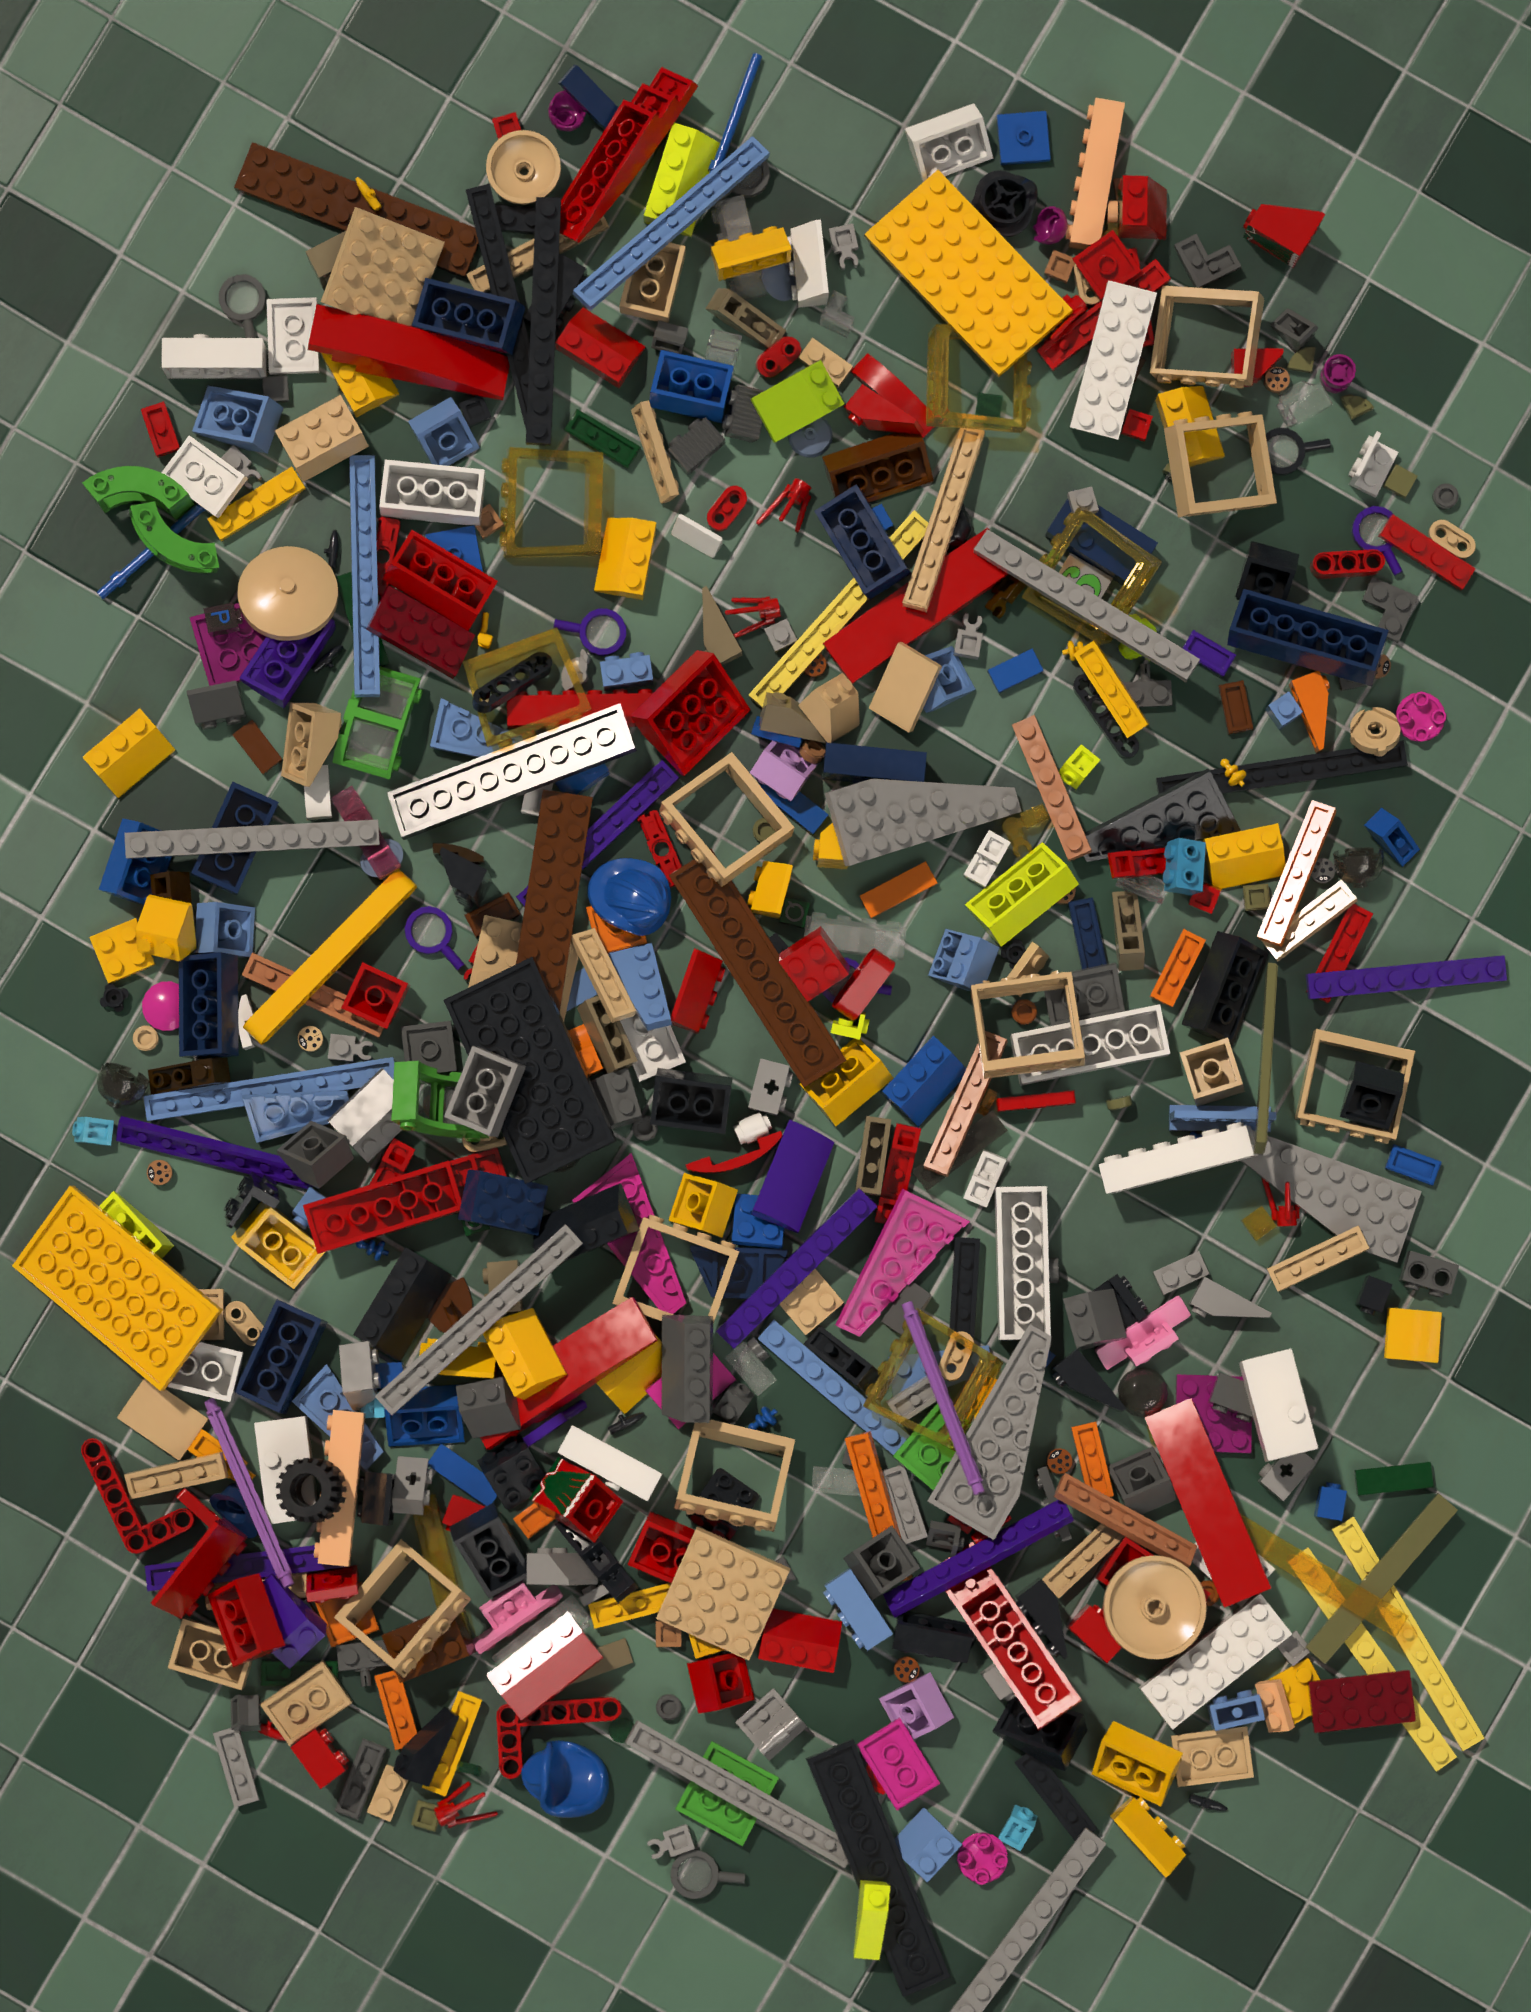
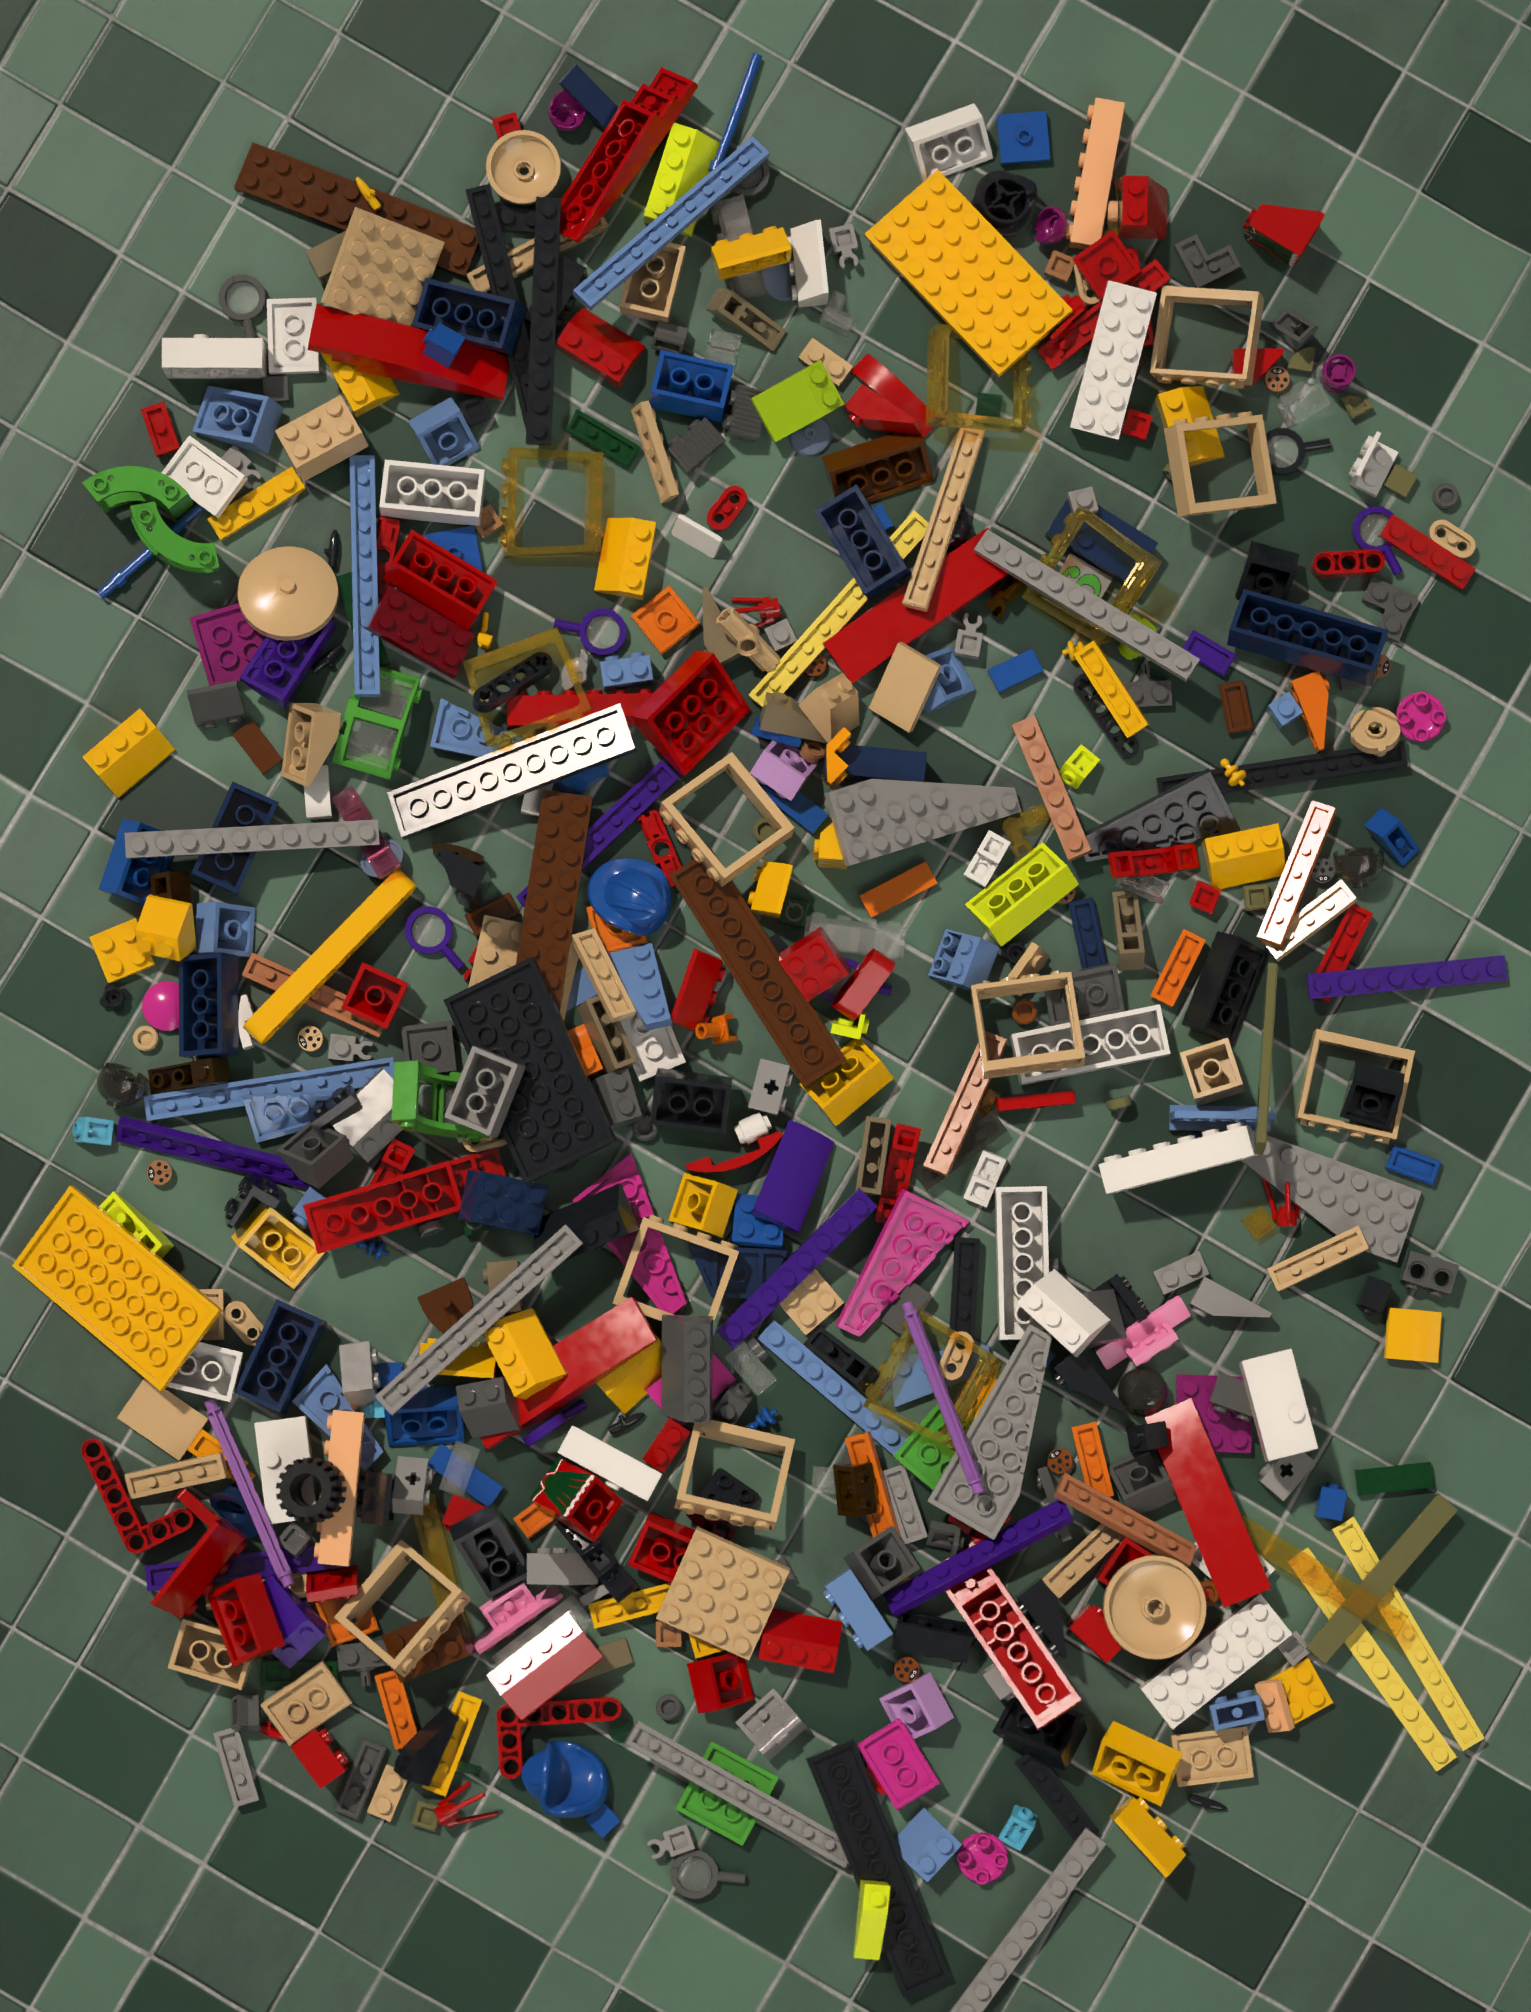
(223, 619): clear smoke brick -> none
(294, 1540): none -> dark grey plate
(338, 1102): none -> black plate
(402, 1304): black slope -> none
(430, 1228): none -> dark grey tile
(443, 344): none -> blue brick
(459, 1468): none -> clear plate
(511, 1472): black bracket -> none
(602, 1820): none -> blue tile
(665, 620): none -> orange tile
(666, 1444): none -> red plate
(716, 1029): none -> orange piece
(747, 639): none -> tan piece
(778, 356): red plate -> none
(797, 493): red plant -> none
(835, 766): none -> light orange slope
(854, 1489): none -> dark brown bracket
(913, 1399): light grey plate -> none
(925, 1081): blue slope -> none
(1063, 1312): none -> white slope
(1147, 1436): none -> black slope
(1184, 866): dark azure brick -> none
(1361, 1701): dark red plate -> none

